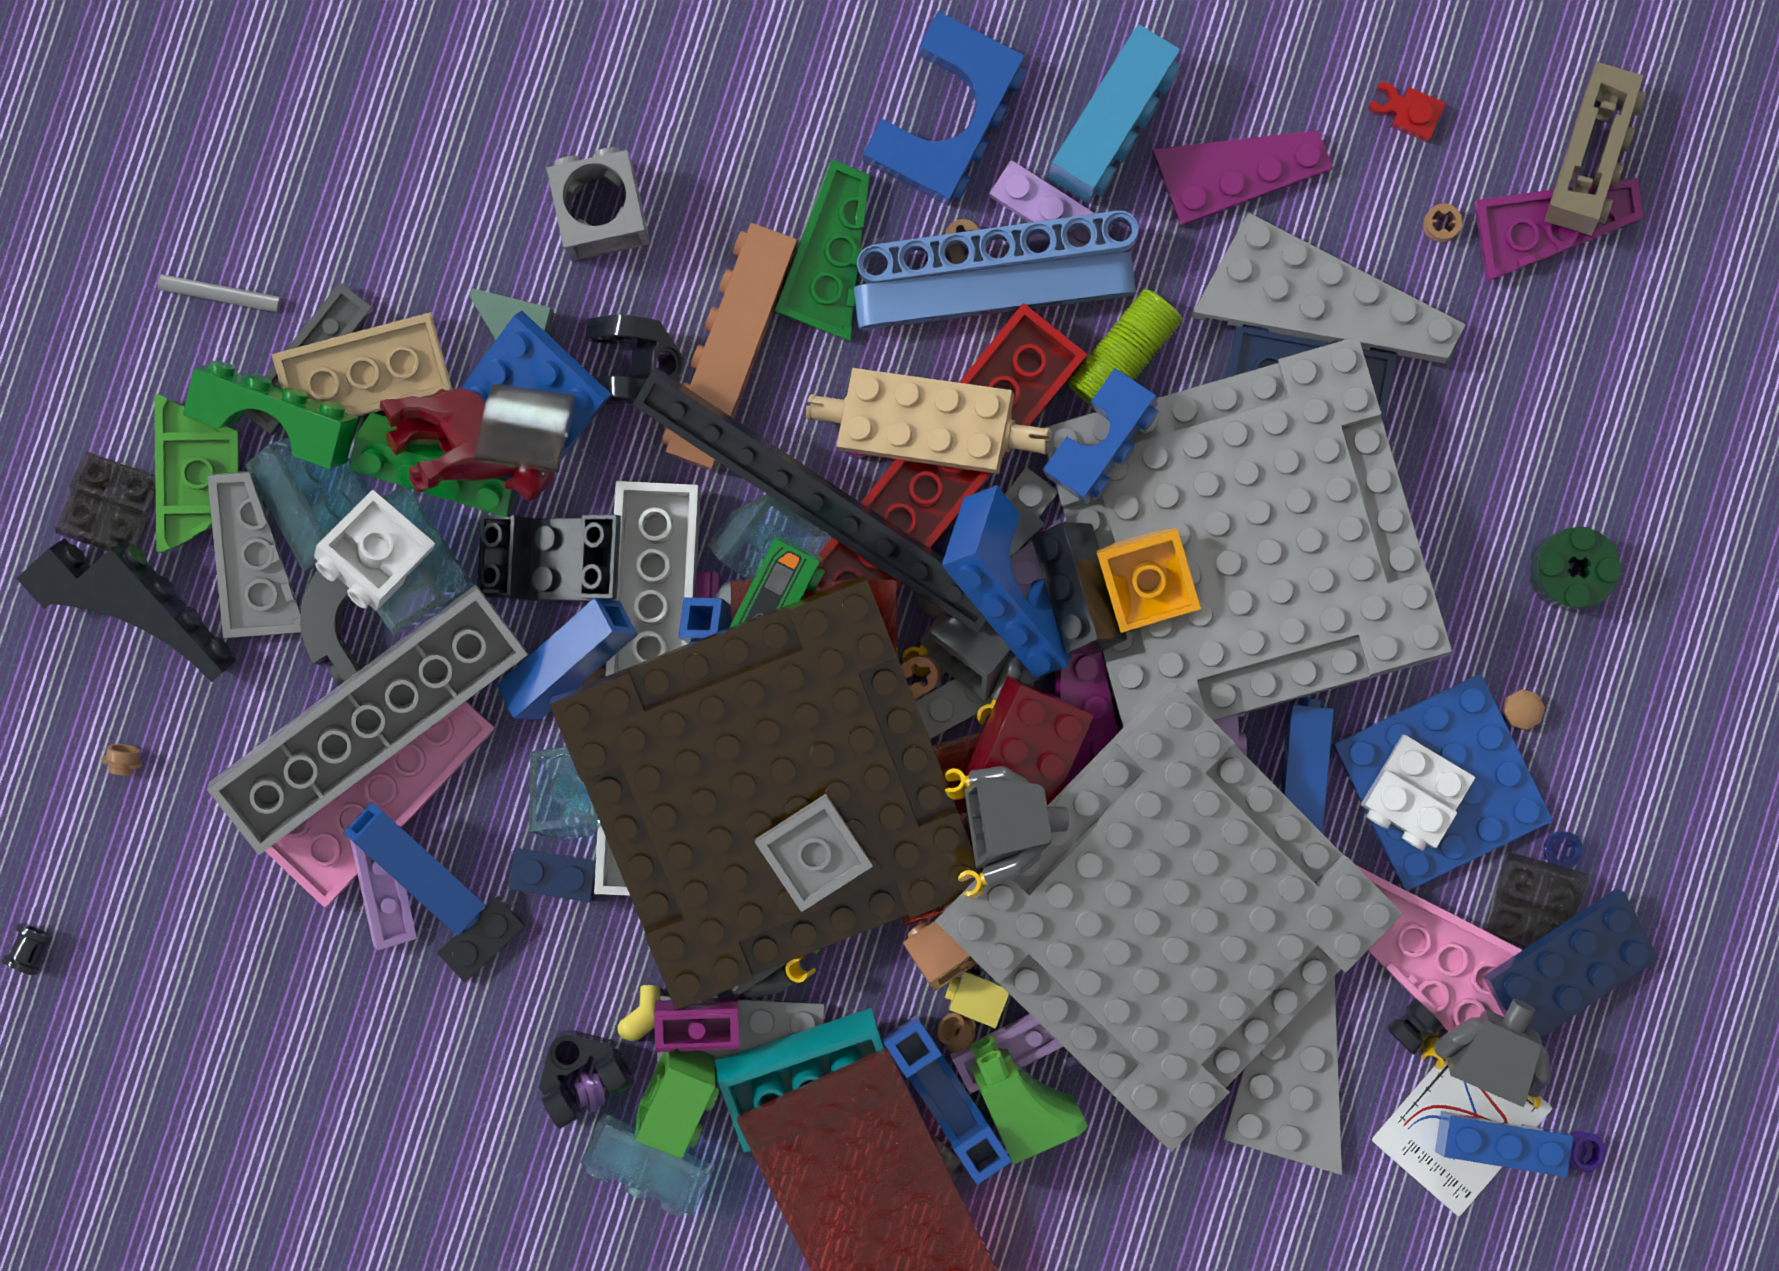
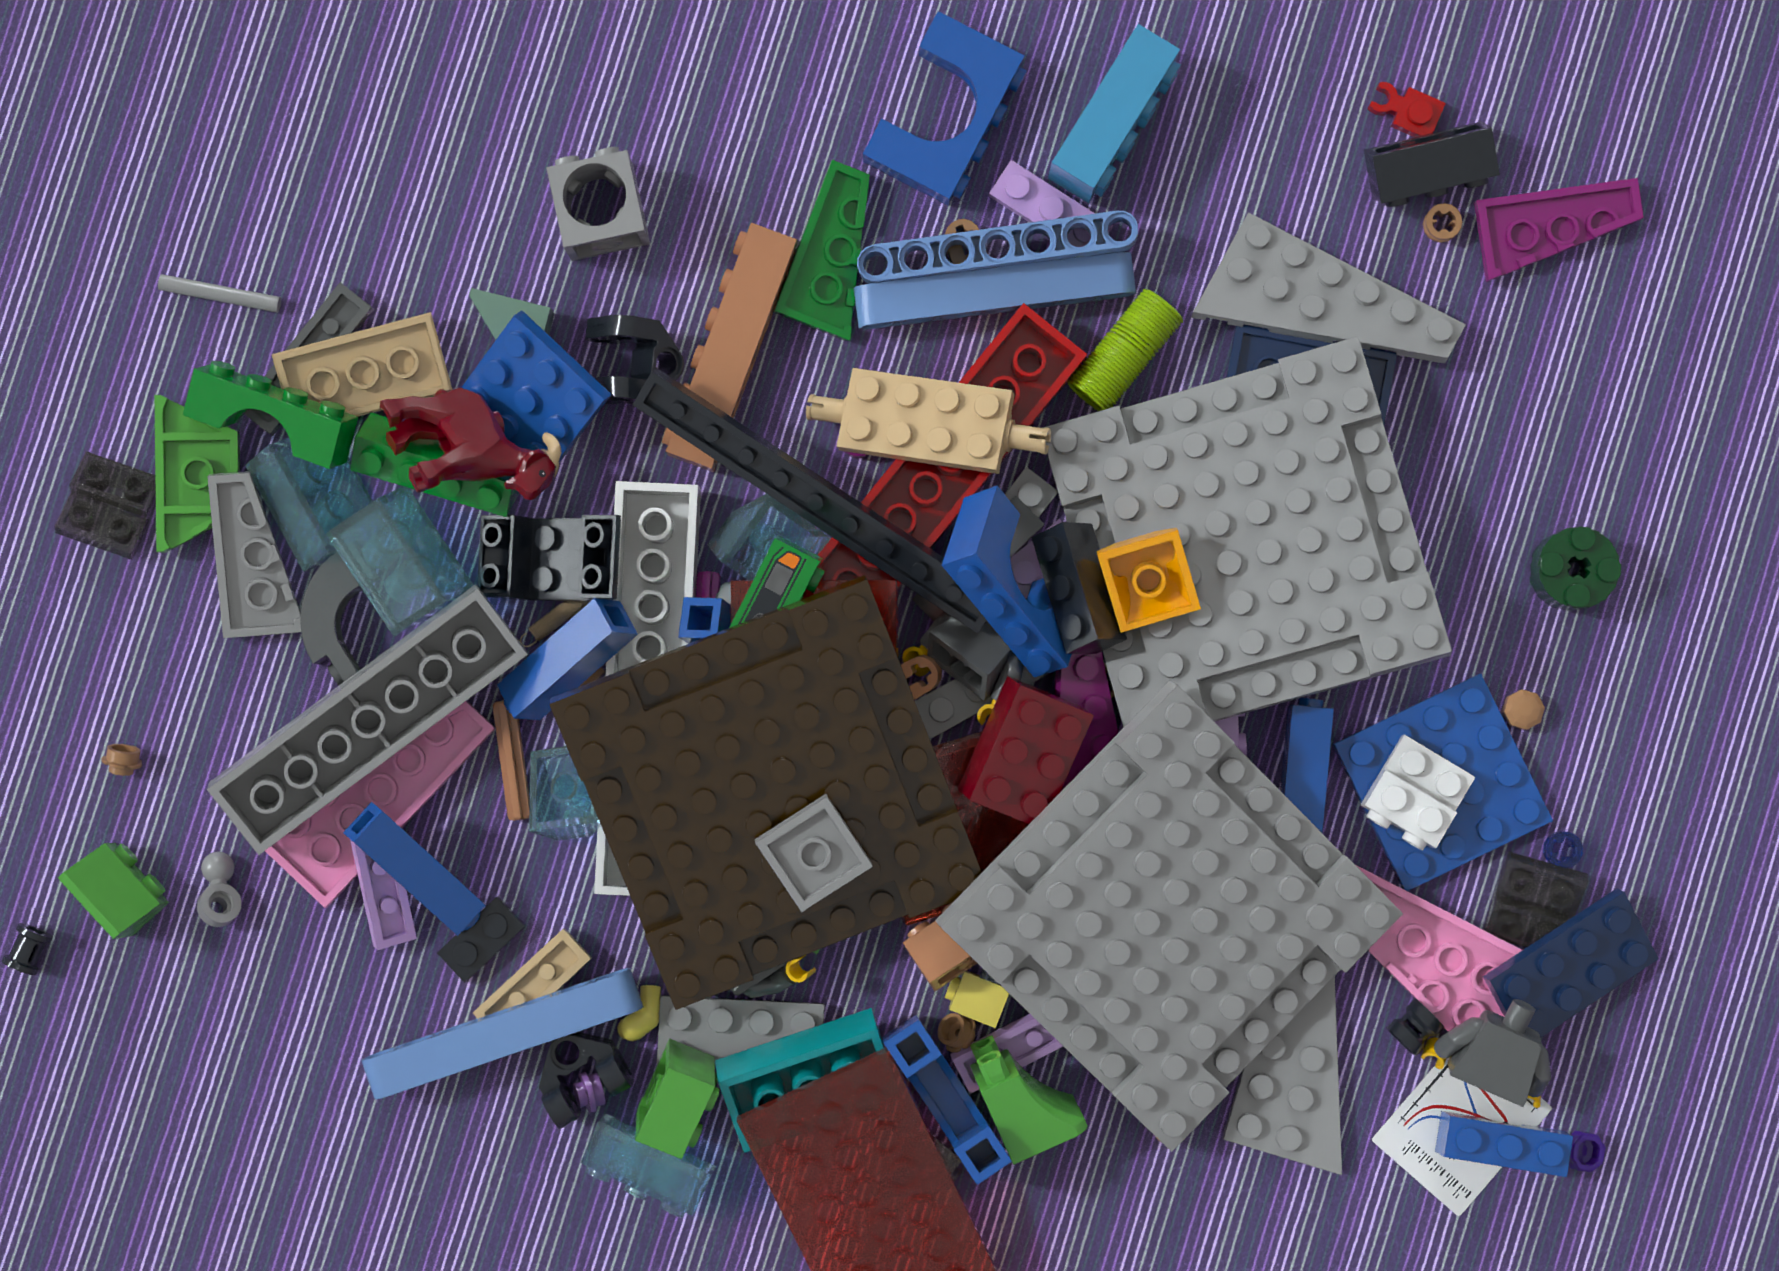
(115, 889): none -> bright green slope
(129, 590): black arch -> none
(218, 869): none -> light grey plate
(372, 551): white plate -> none
(502, 1033): none -> medium blue beam
(512, 763): none -> nougat axle
(524, 427): clear smoke slope -> none
(540, 975): none -> tan plate
(553, 874): dark blue brick -> none
(554, 619): none -> tan piece
(697, 1027): magenta brick -> none
(1006, 823): dark grey torso -> none
(1085, 468): blue arch -> none
(1232, 172): magenta wing -> none
(1432, 164): none -> black brick
(1614, 90): dark tan brick -> none

